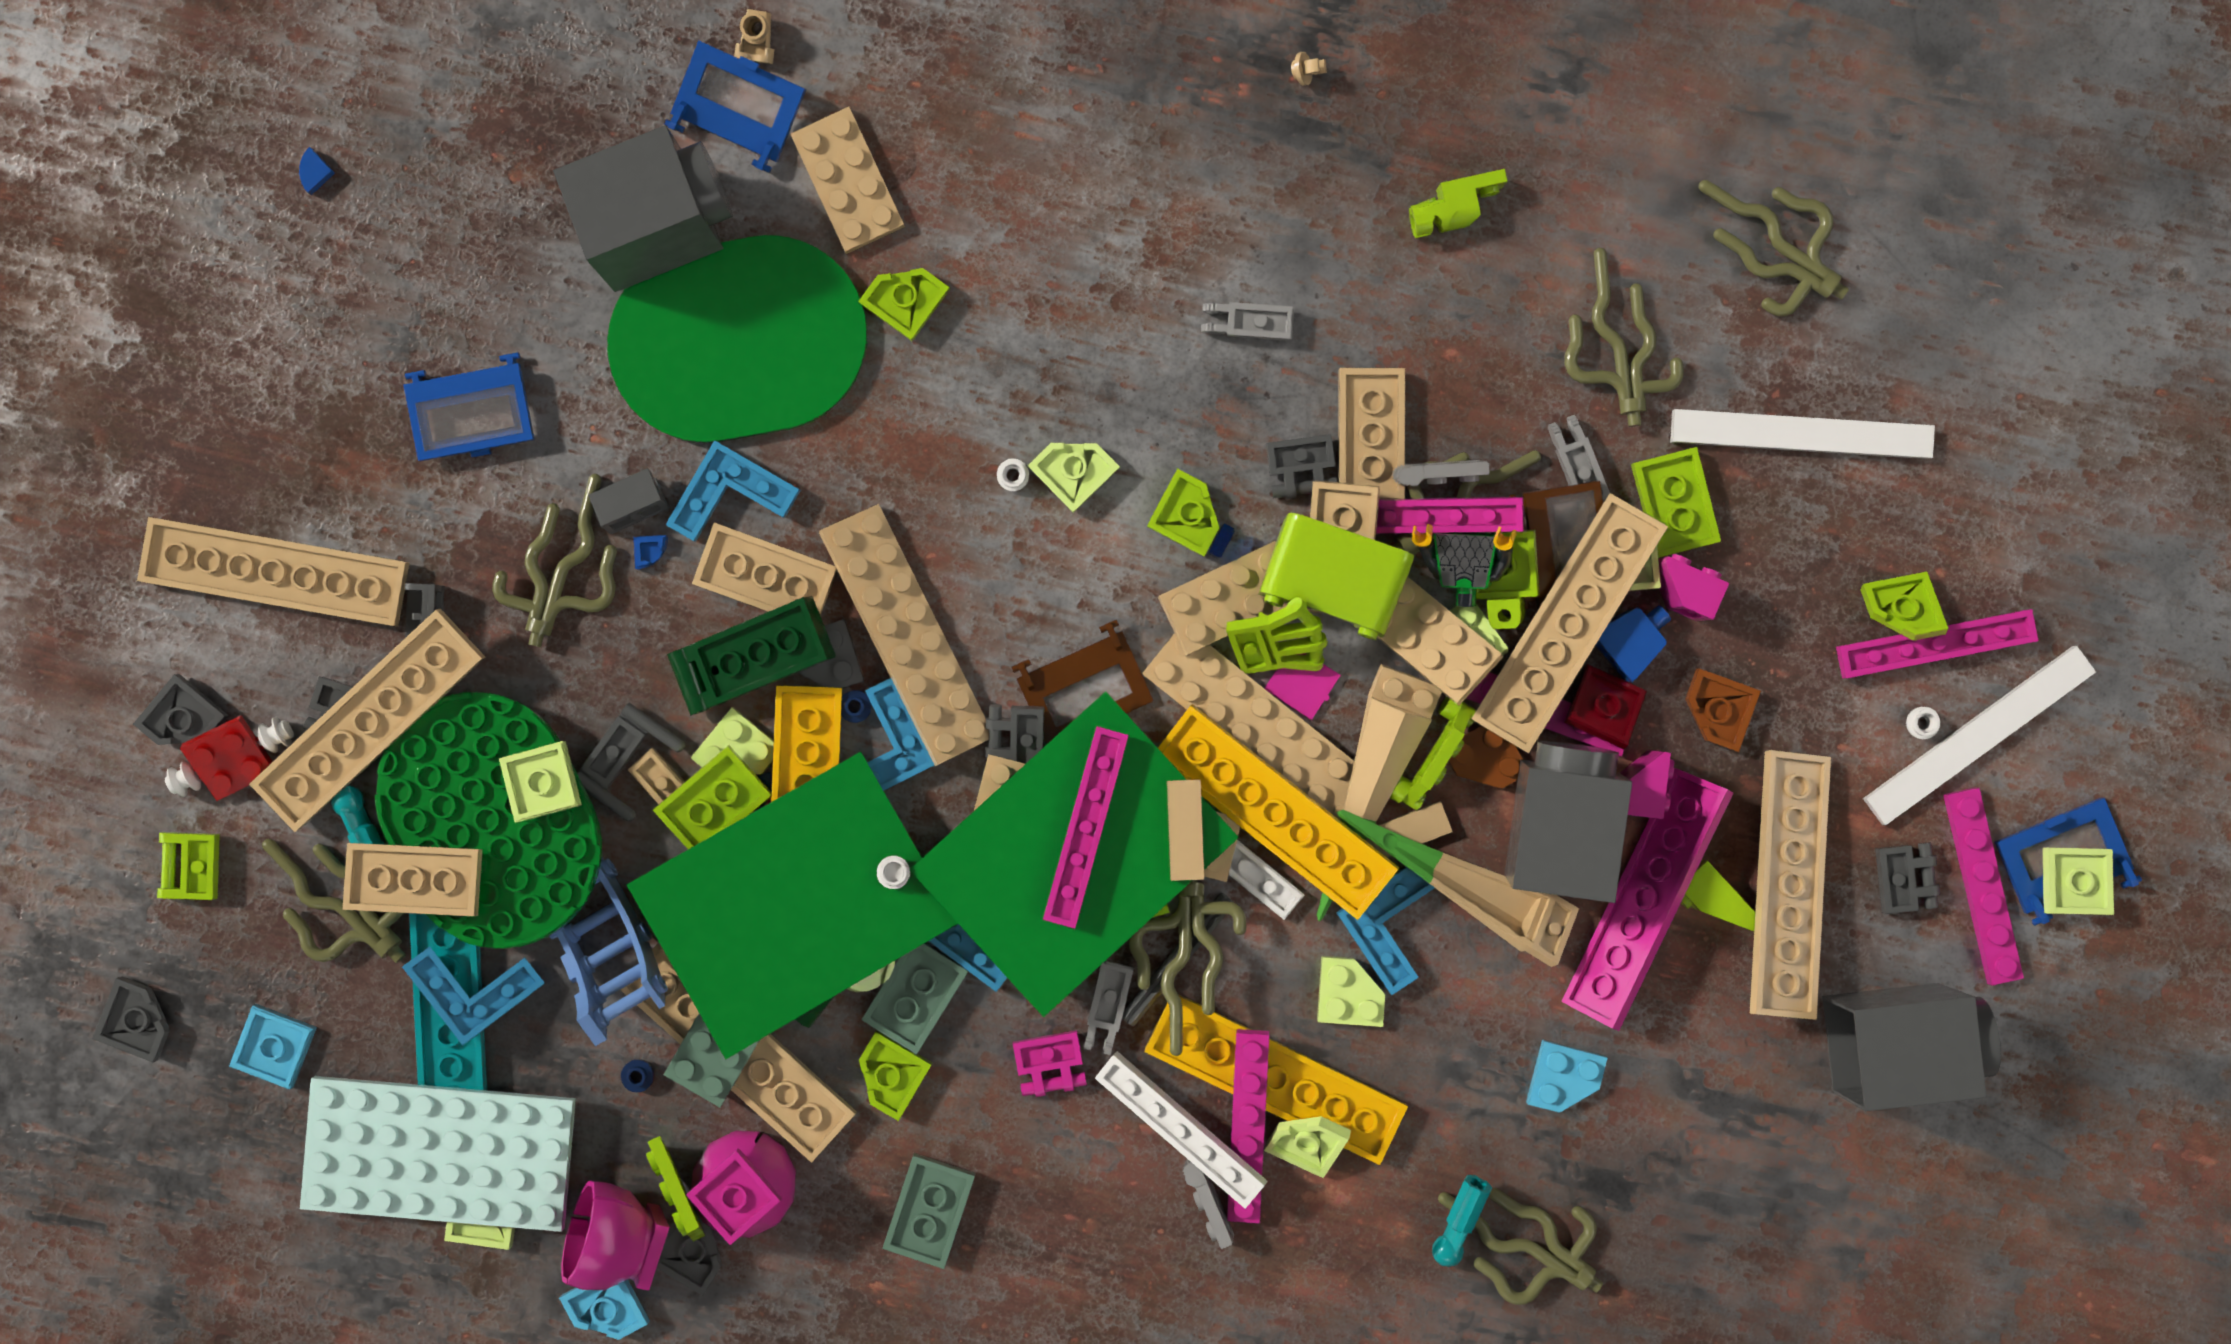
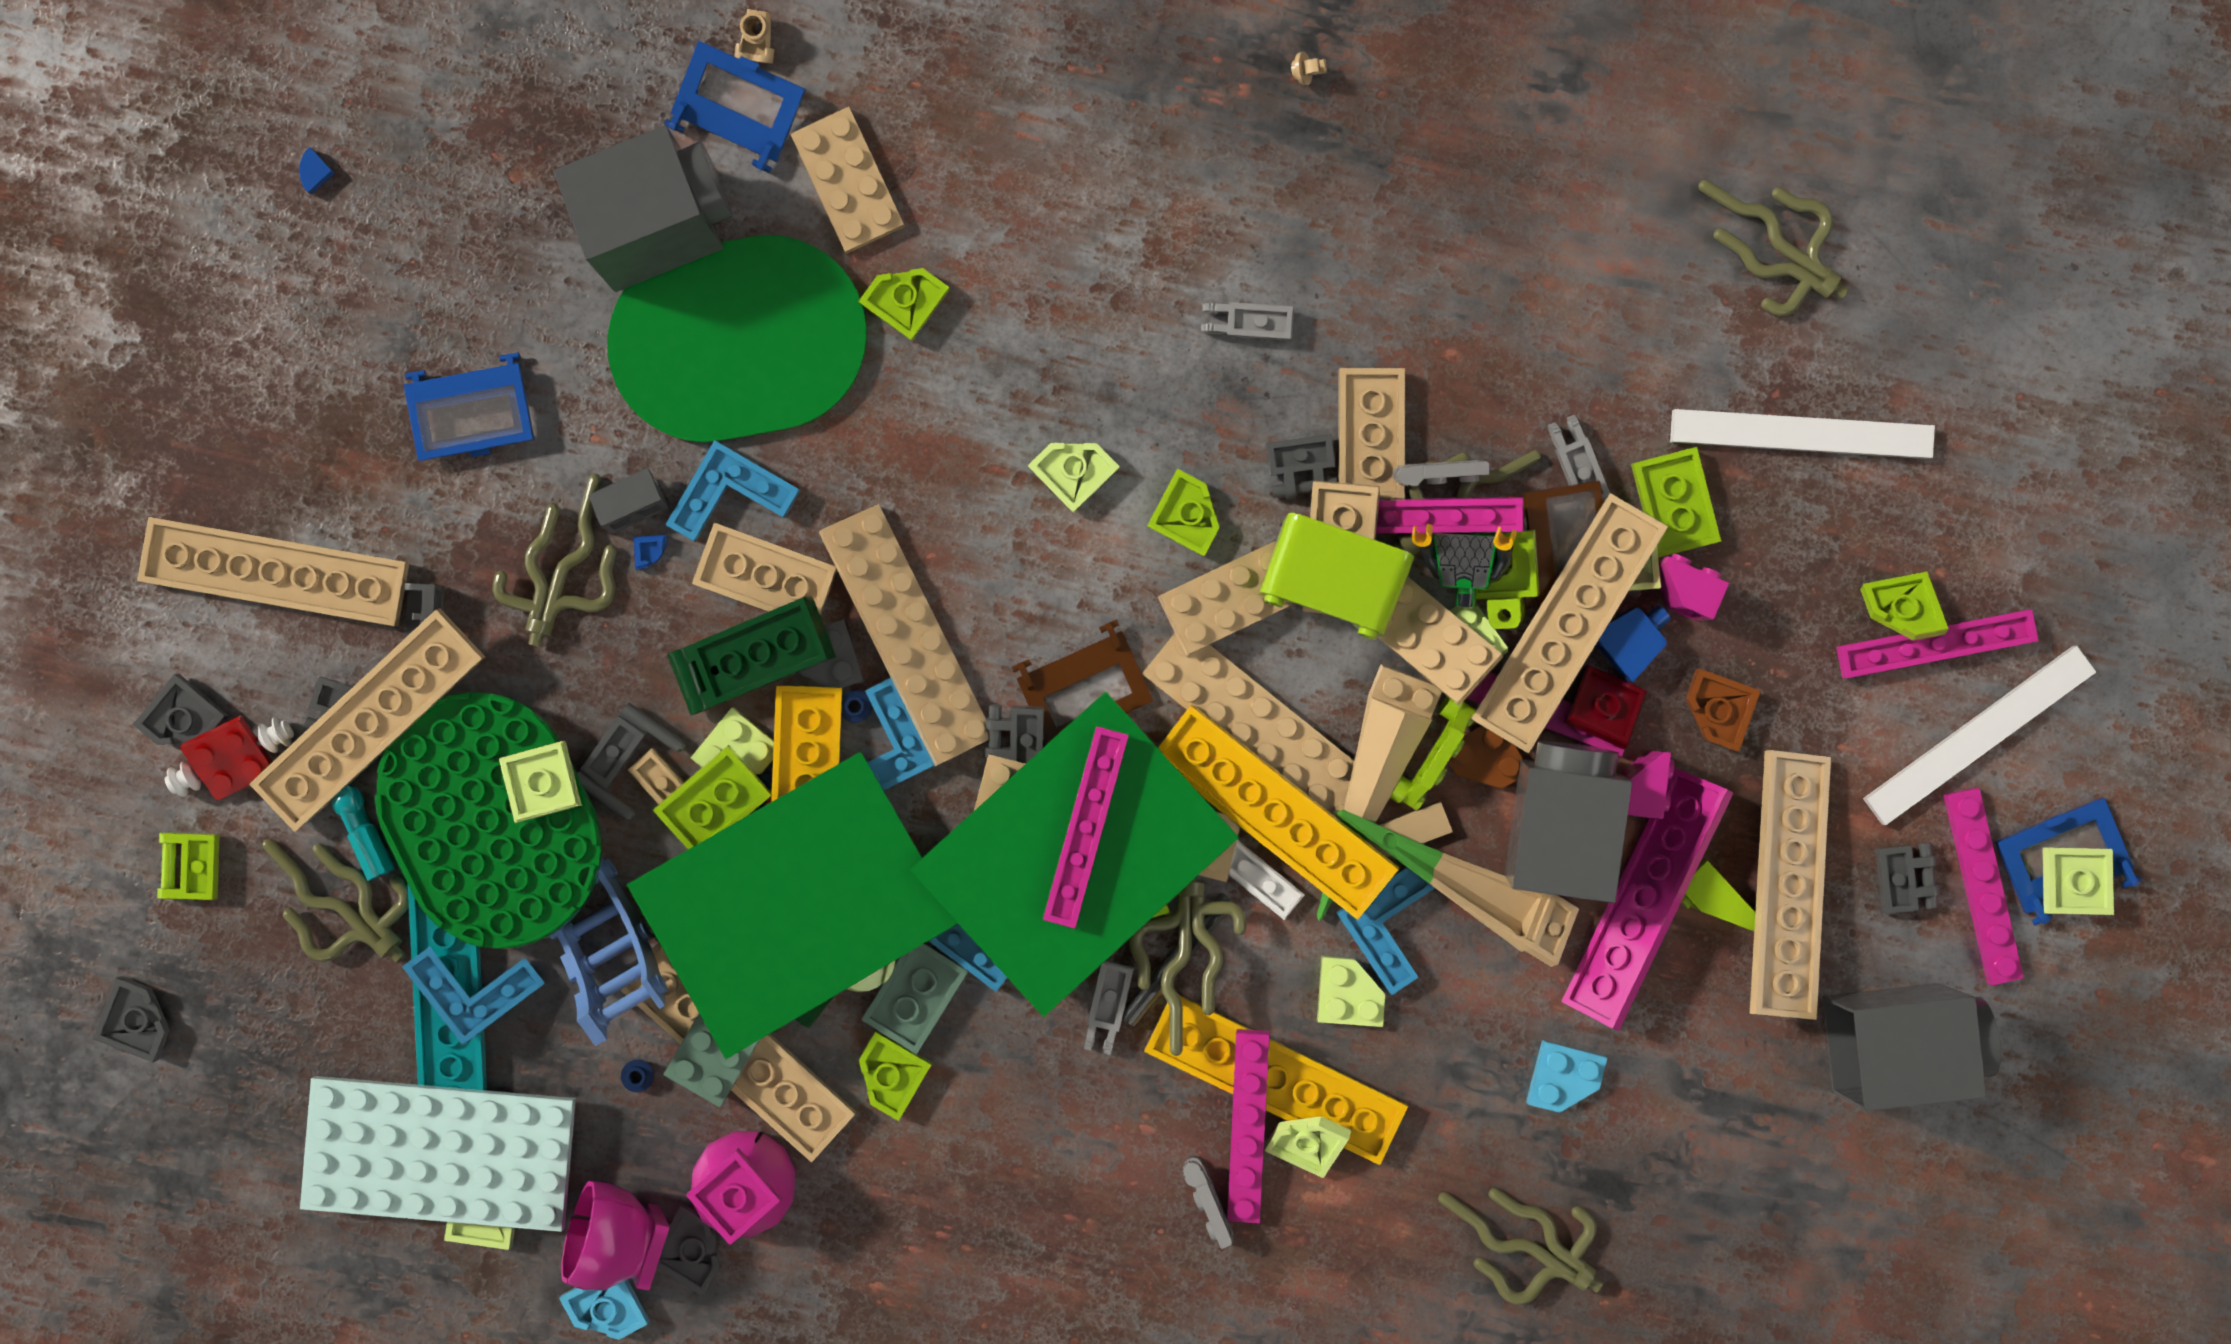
(272, 1046): medium azure tile -> none
(412, 879): tan plate -> none
(674, 1190): lime plate -> none
(893, 872): white plate -> none
(929, 1210): sand green plate -> none
(1008, 465): white plate -> none
(1046, 1054): dark pink plate -> none
(1181, 1129): white plate -> none
(1185, 830): tan tile -> none
(1221, 541): clear blue tile -> none
(1258, 646): lime plate -> none
(1303, 688): dark pink piece -> none
(1456, 203): lime plate -> none
(1463, 1216): teal piece -> none
(1627, 382): olive plant -> none
(1932, 722): white plate -> none

